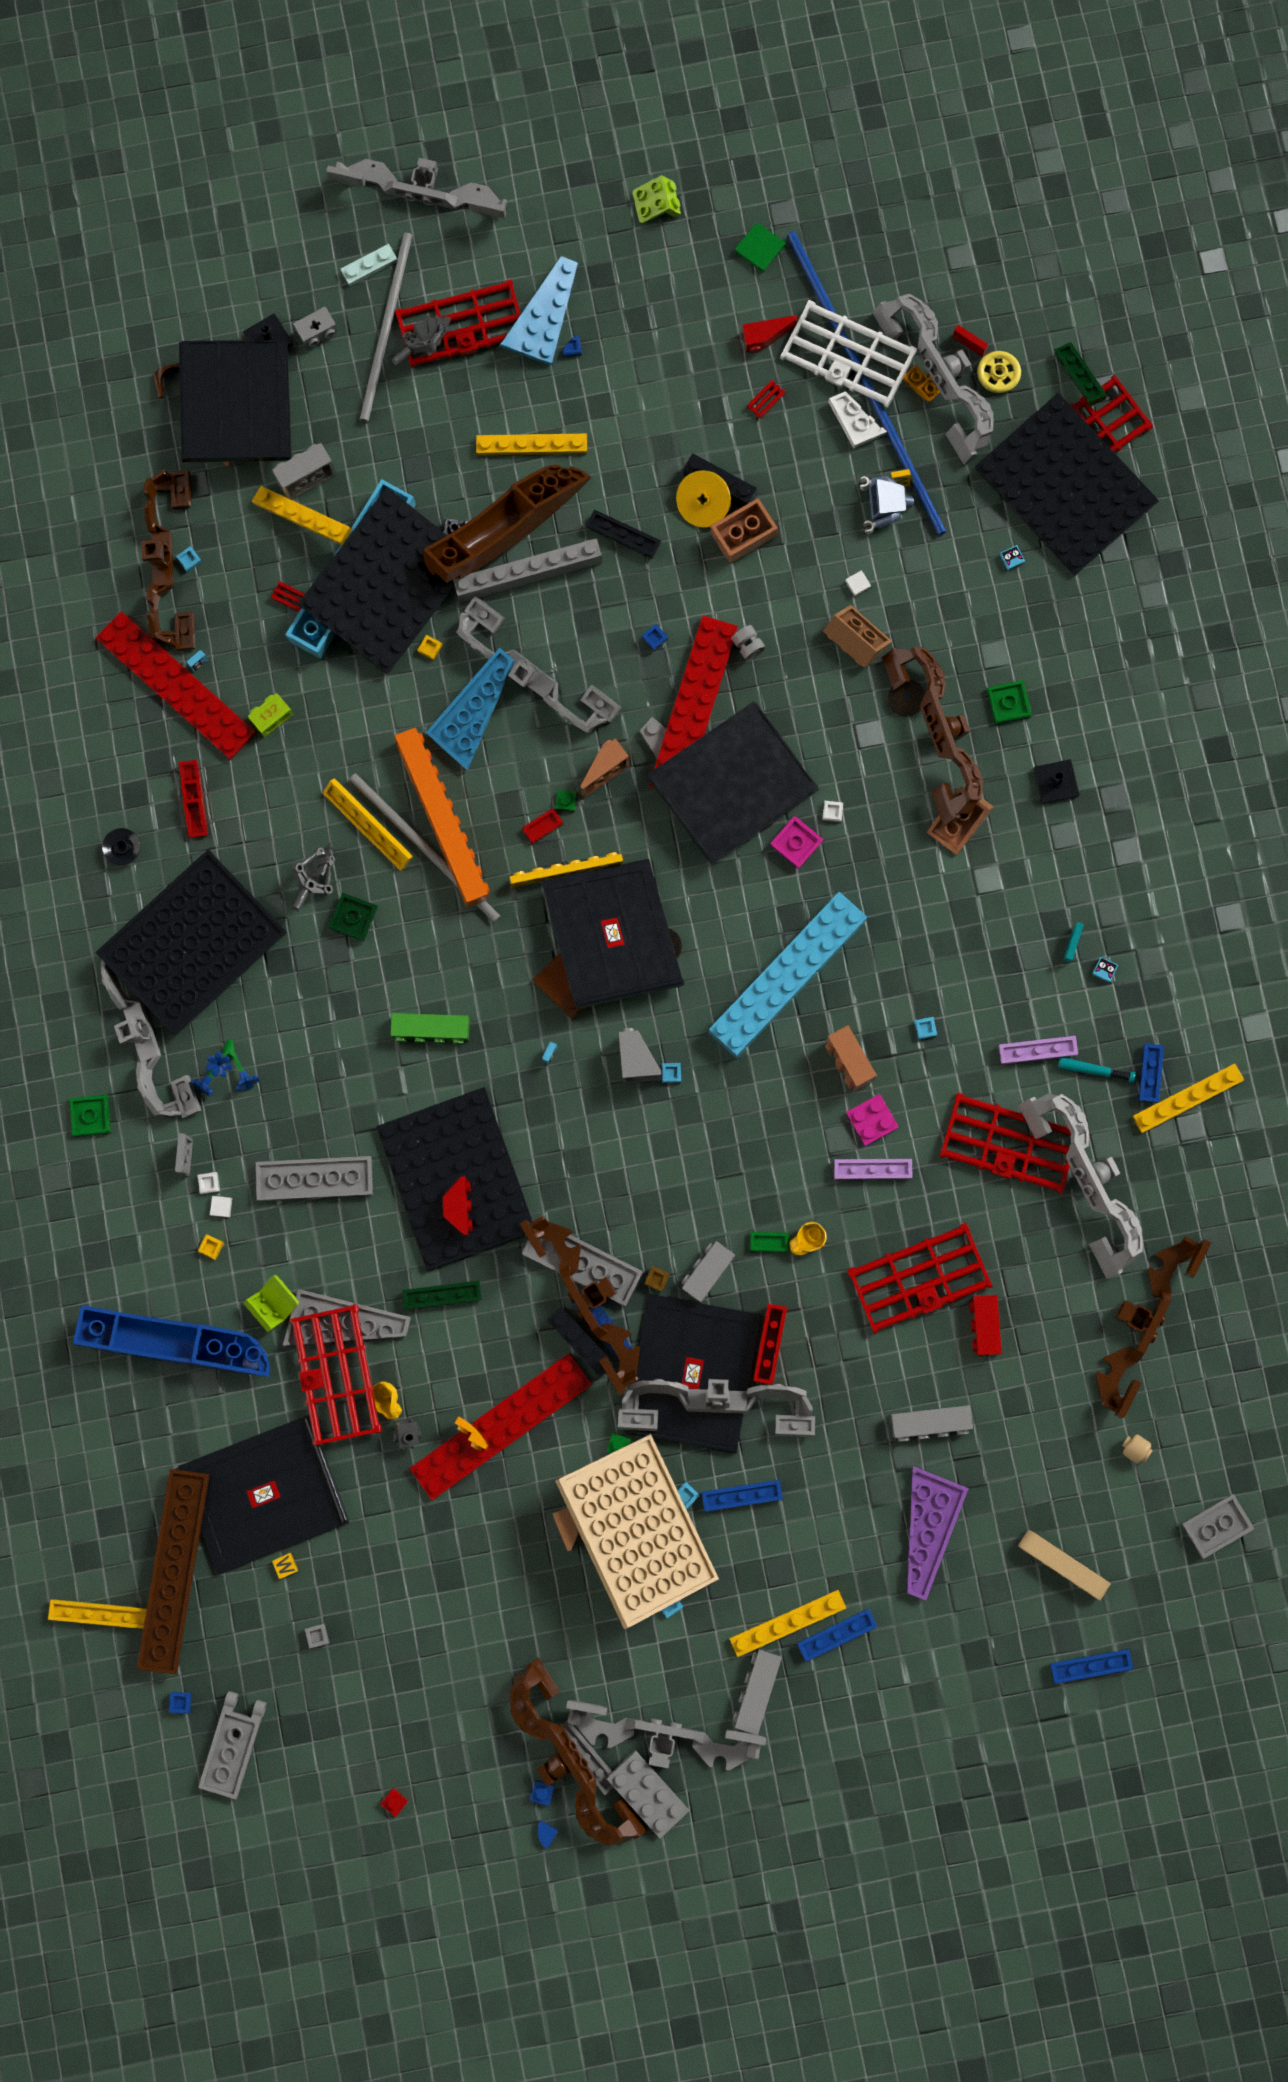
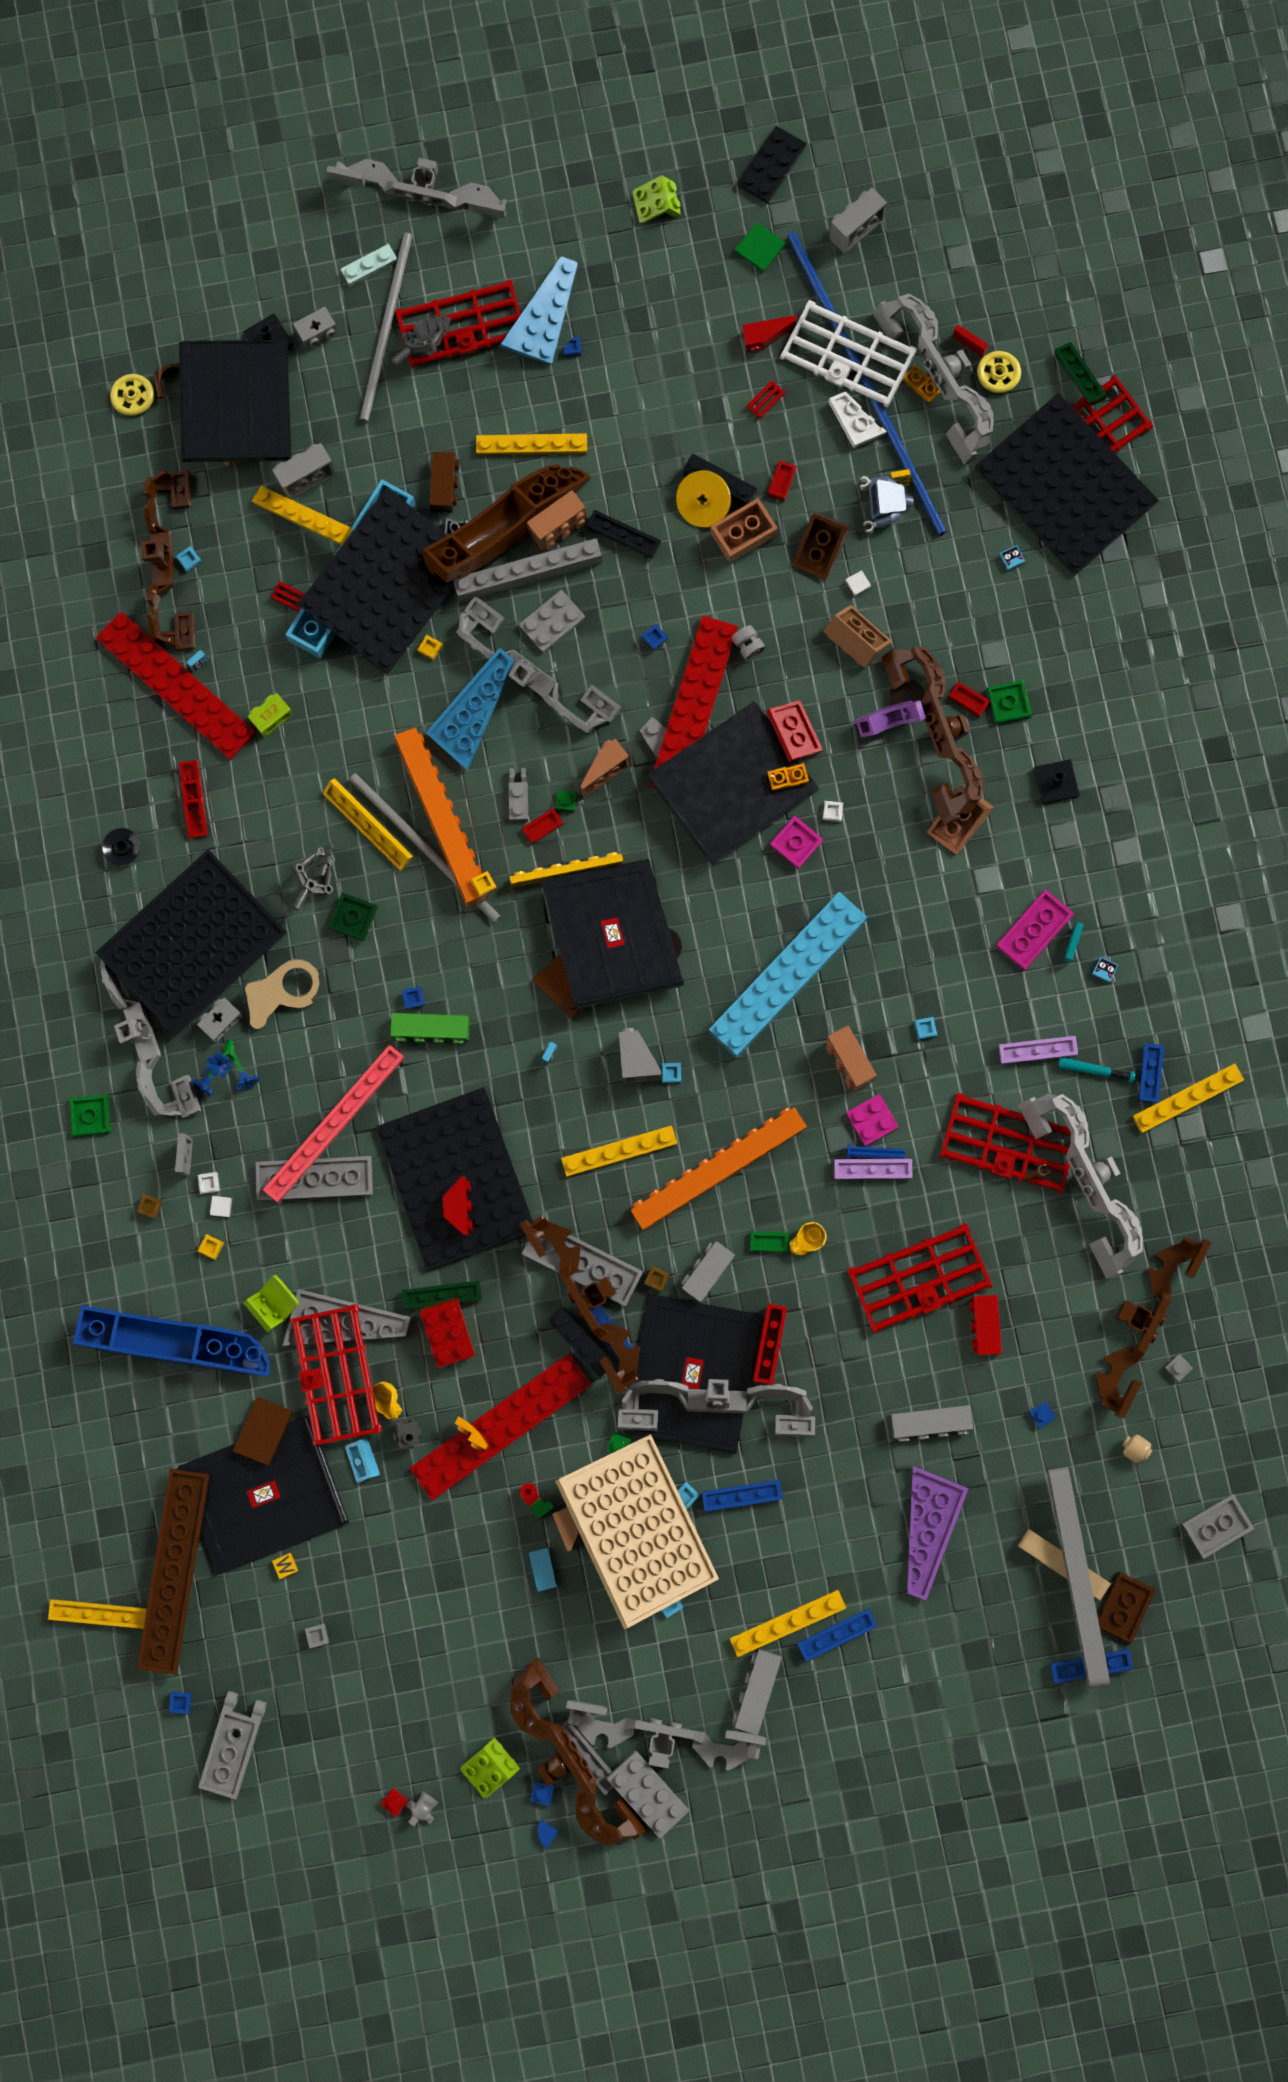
(134, 409): none -> light yellow plate
(149, 1206): none -> pearl gold plate
(229, 1017): none -> light grey brick
(263, 1431): none -> reddish brown tile
(268, 993): none -> tan animal
(333, 1124): none -> coral plate
(362, 1460): none -> medium azure slope
(413, 998): none -> blue plate
(422, 1809): none -> light grey piece
(444, 482): none -> reddish brown brick
(447, 1332): none -> red brick
(483, 884): none -> yellow tile
(489, 1768): none -> lime bracket
(518, 797): none -> light grey hinge
(530, 1495): none -> leg
(542, 1569): none -> medium azure tile
(552, 621): none -> light grey plate
(557, 521): none -> nougat brick
(619, 1151): none -> yellow plate
(718, 1169): none -> orange brick
(772, 164): none -> black plate
(782, 481): none -> red tile
(788, 777): none -> light orange slope
(794, 731): none -> plate
(821, 545): none -> reddish brown slope
(857, 220): none -> light grey brick
(872, 1152): none -> blue axle
(890, 717): none -> medium lavender arch
(968, 699): none -> red tile
(1034, 930): none -> dark pink tile
(1037, 1173): none -> reddish brown hand
(1042, 1415): none -> blue plate
(1078, 1577): none -> light grey beam
(1125, 1607): none -> reddish brown tile
(1178, 1367): none -> light grey plate

